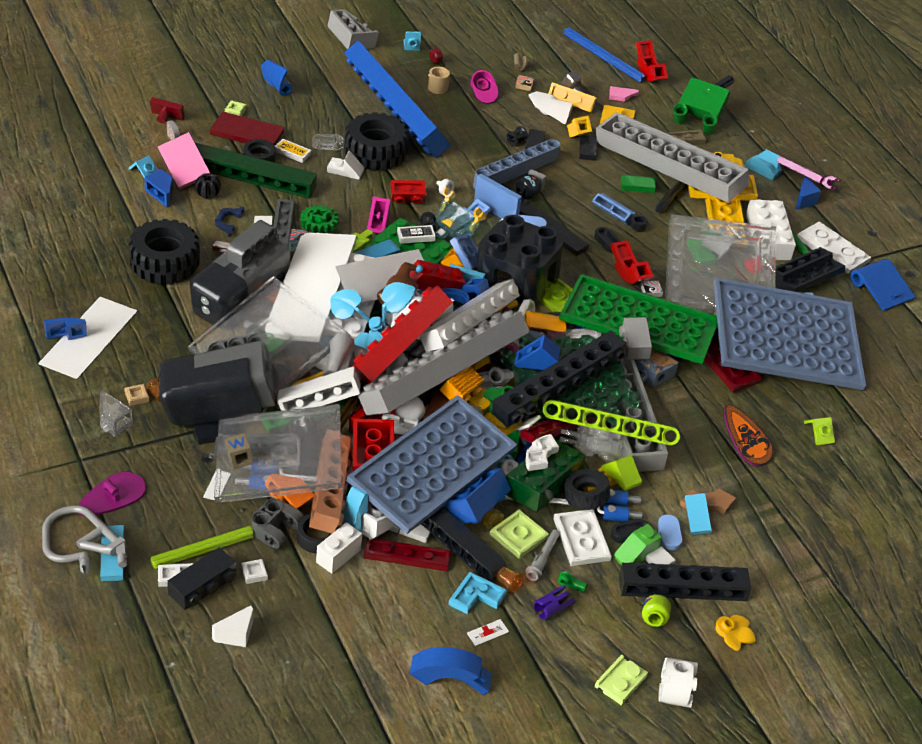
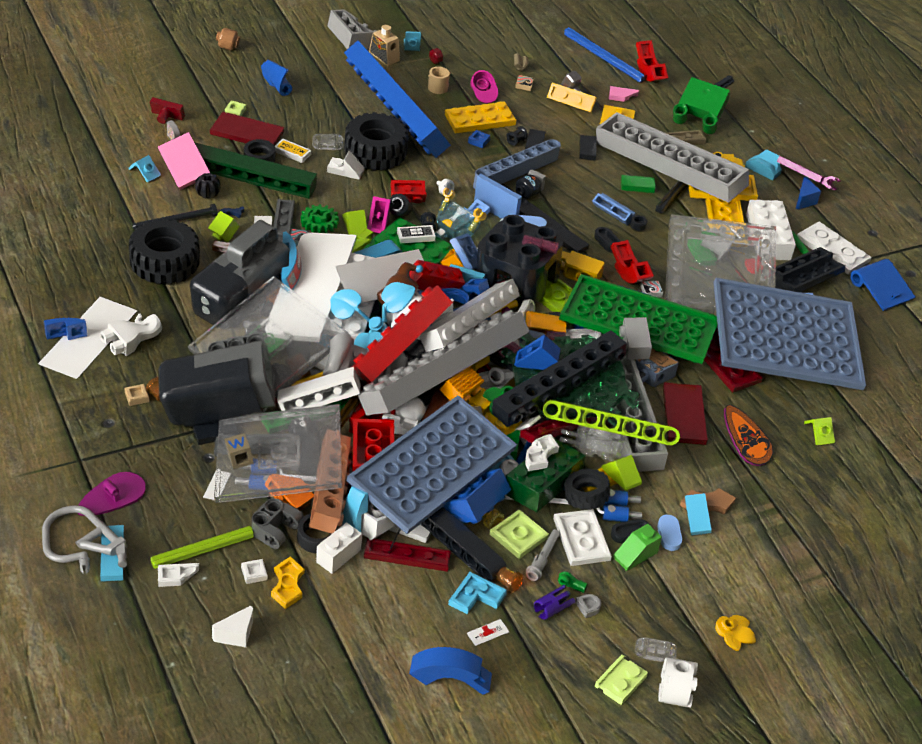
(113, 414): clear slope -> none
(128, 334): none -> white hips
(159, 186): blue slope -> none
(202, 578): black brick -> none
(212, 210): none -> black bar
(223, 227): none -> lime brick
(228, 39): none -> medium nougat head
(287, 589): none -> yellow tile
(291, 273): none -> dark azure slope
(355, 221): none -> lime slope
(385, 46): none -> tan torso
(400, 205): none -> black head
(479, 139): none -> blue tile
(480, 117): none -> yellow plate
(543, 244): none -> clear pink axle
(551, 106): white panel -> none
(577, 264): none -> yellow hinge
(579, 126): yellow brick -> none
(588, 605): none -> light grey tile
(655, 649): none -> clear beam
(656, 610): lime head -> none
(660, 556): white tile -> none
(684, 581): black brick -> none
(685, 412): none -> dark red tile

